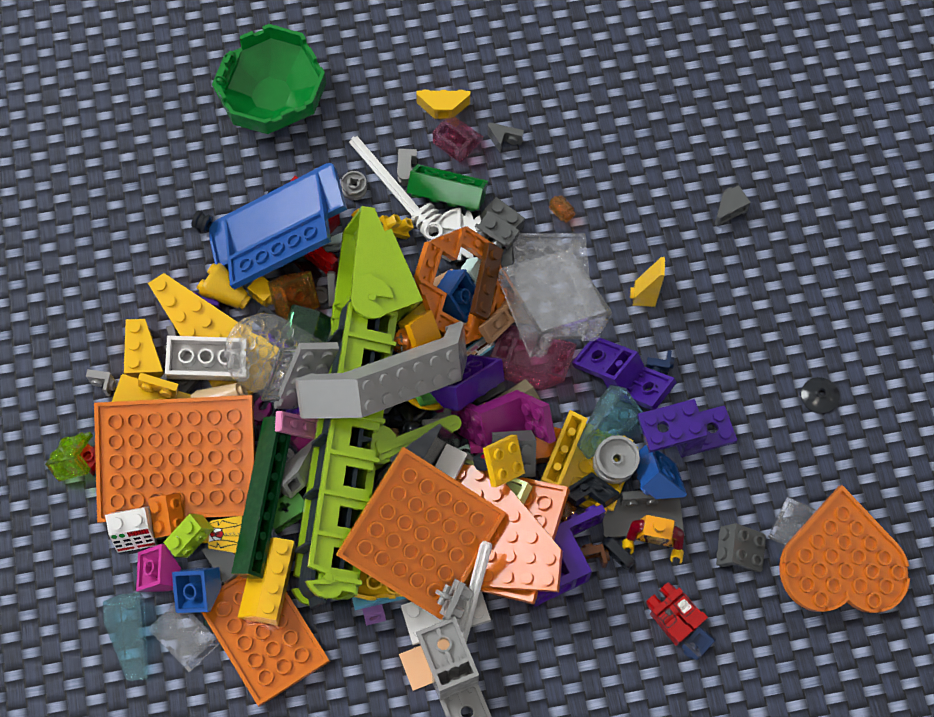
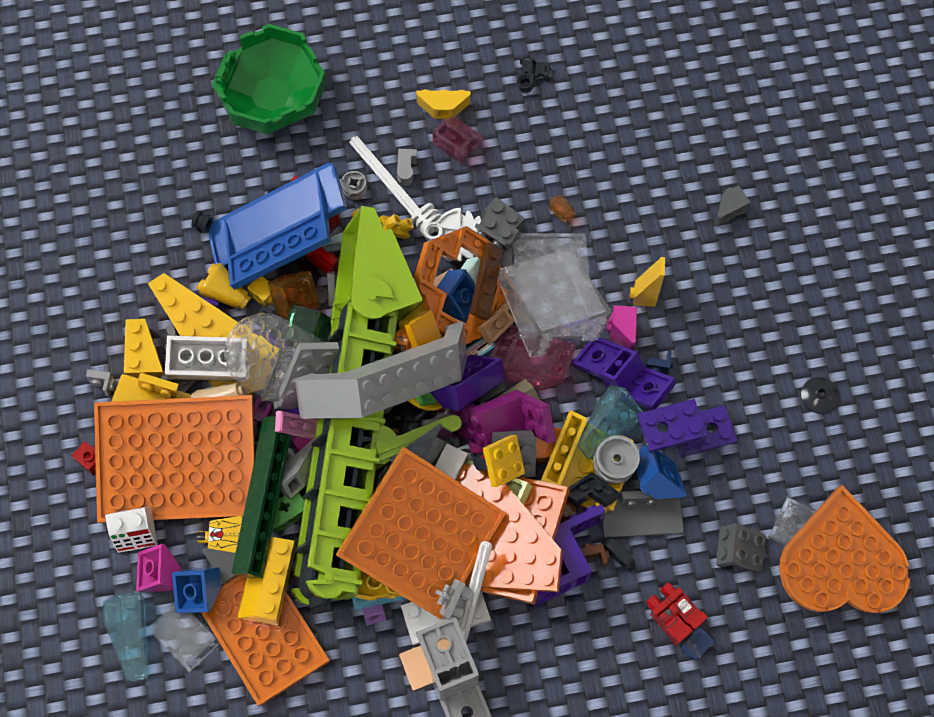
(66, 459): clear neon green bracket -> none
(165, 514): orange bracket -> none
(188, 535): lime brick -> none
(447, 187): green brick -> none
(502, 133): dark grey slope -> none
(533, 69): none -> black piece
(623, 326): none -> dark pink slope
(656, 531): torso -> none

